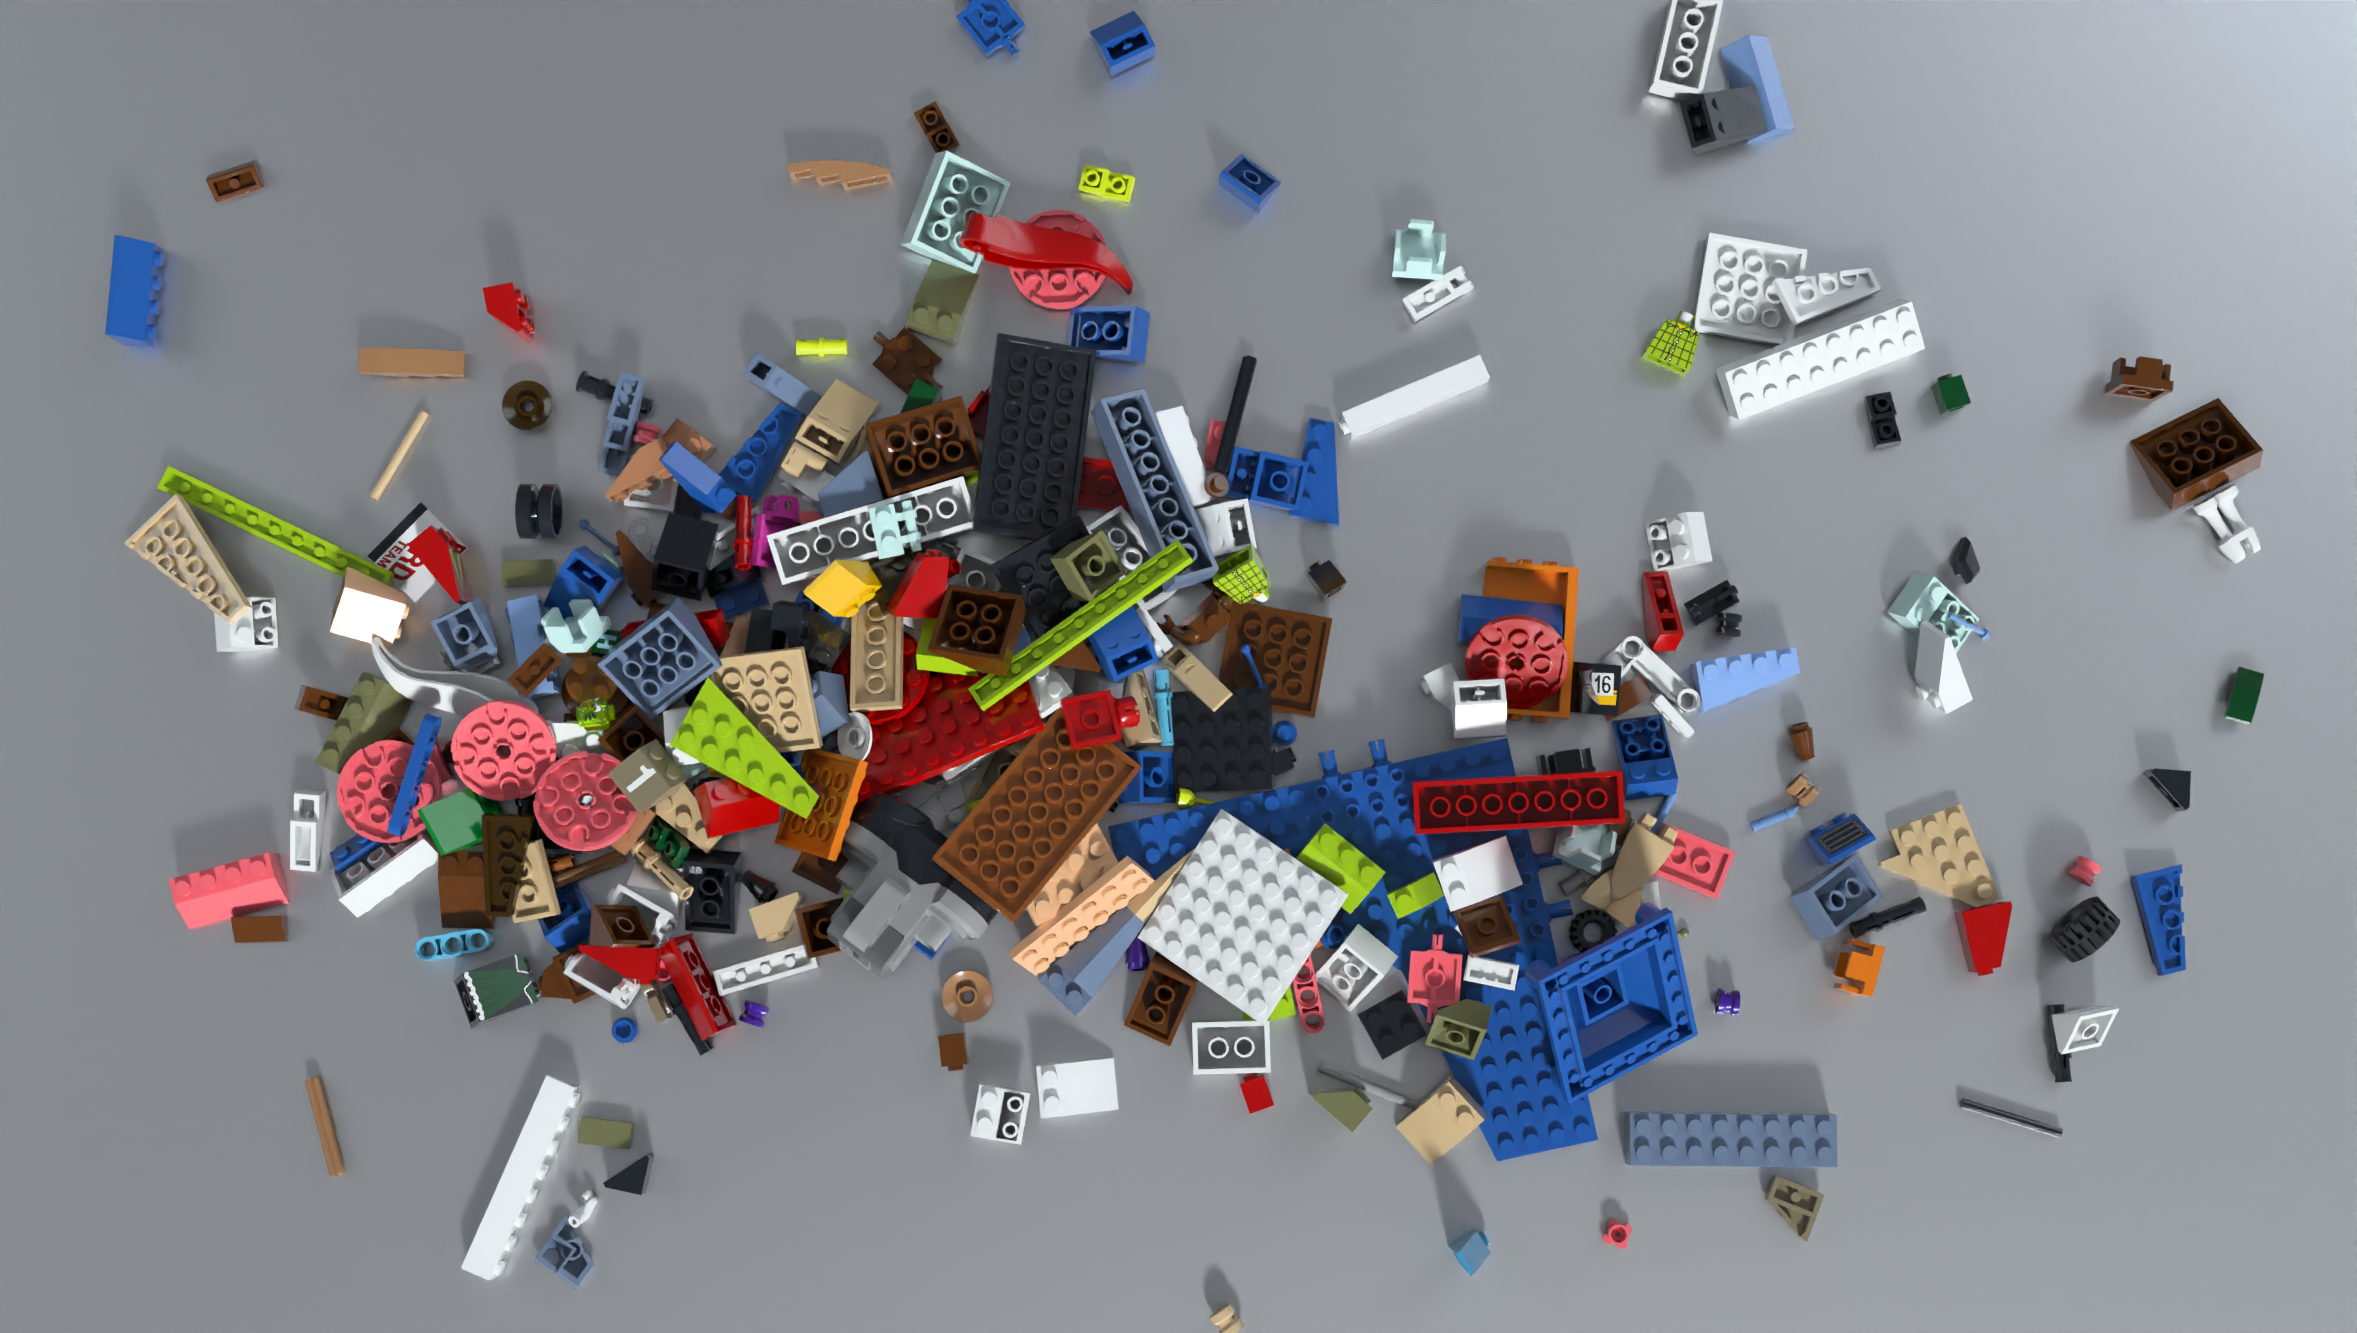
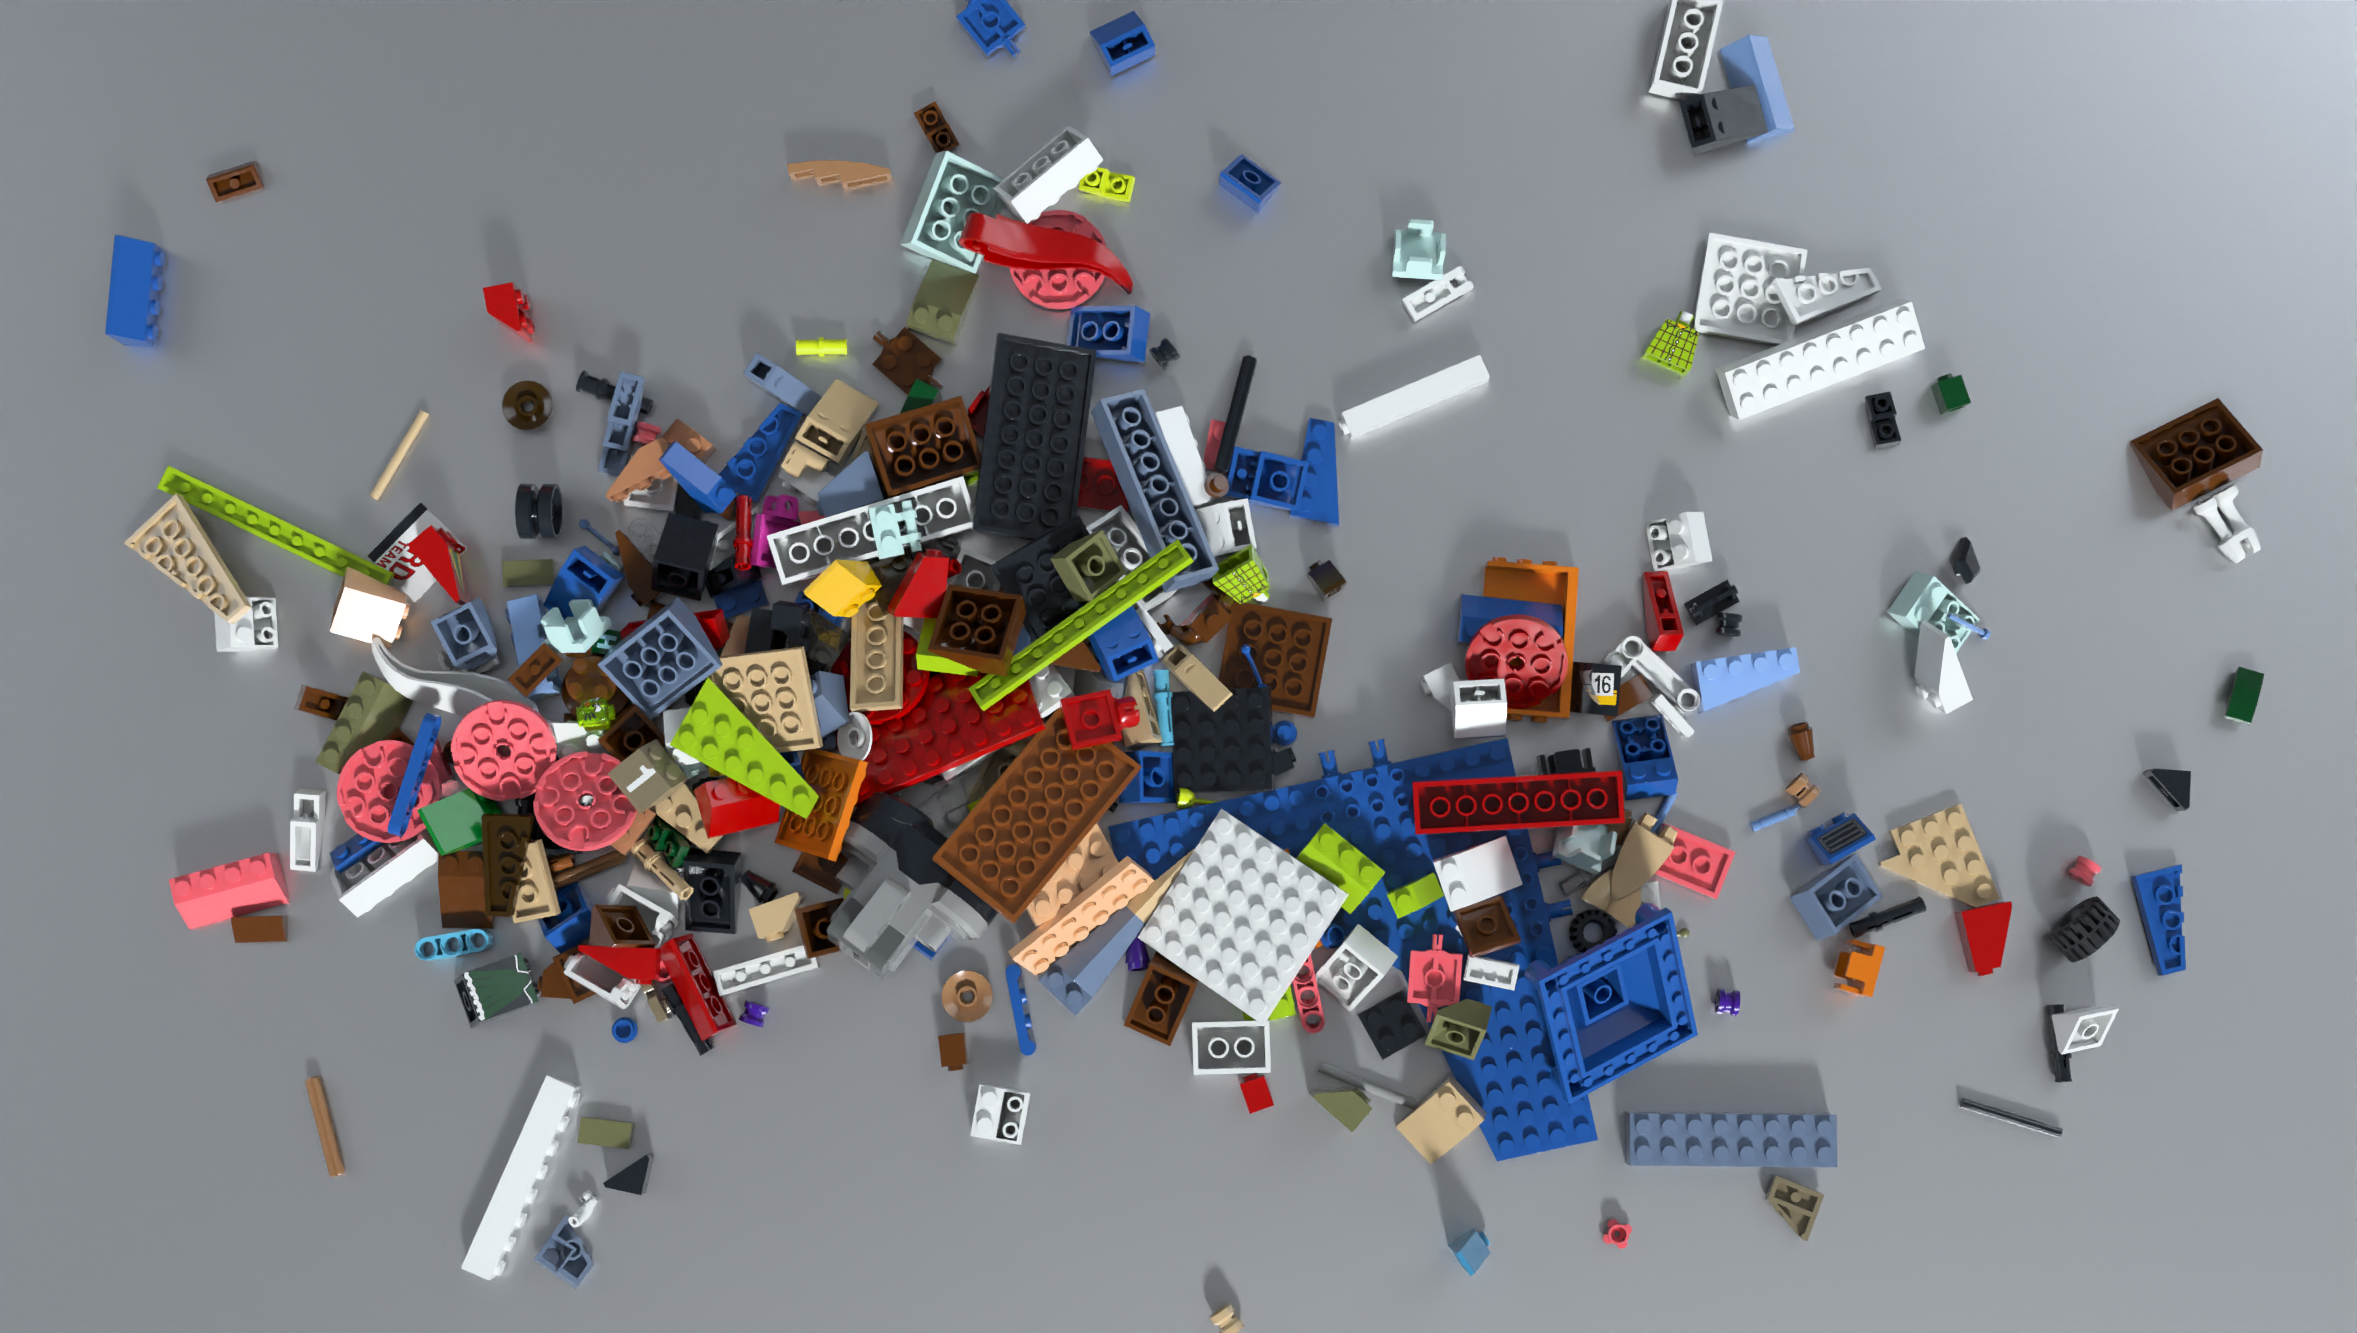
(410, 362): medium nougat slope -> none
(1022, 1020): none -> blue plate
(1048, 174): none -> white brick
(1077, 1087): white slope -> none
(1164, 353): none -> black wheel
(2145, 381): reddish brown panel -> none

